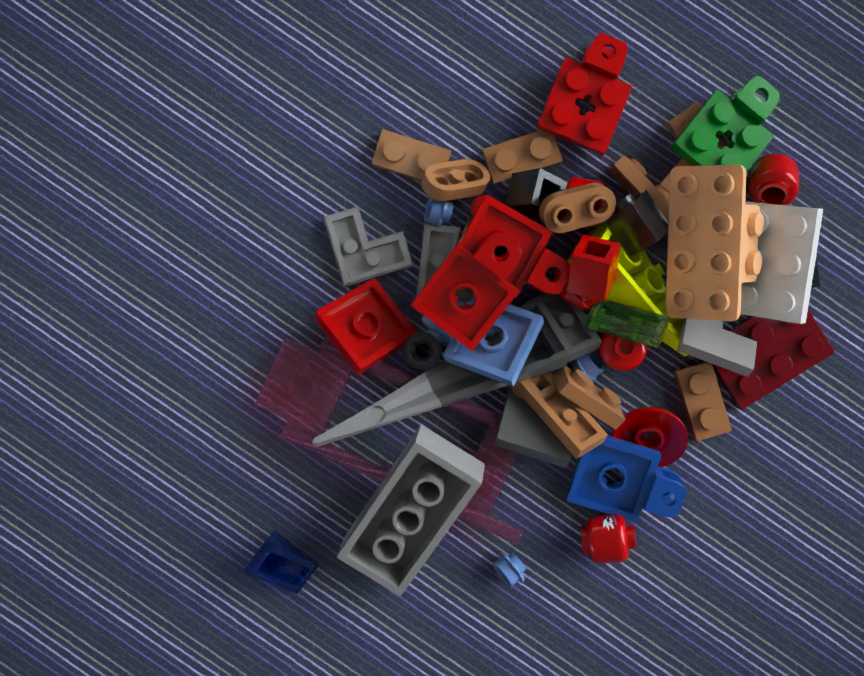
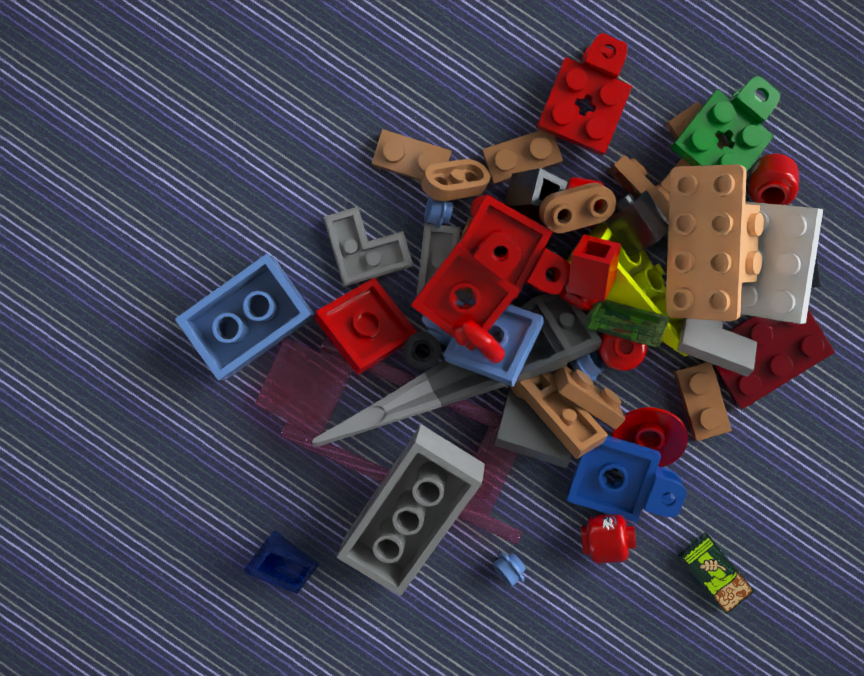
(245, 317): none -> medium blue brick
(481, 339): none -> red arm
(716, 573): none -> tile

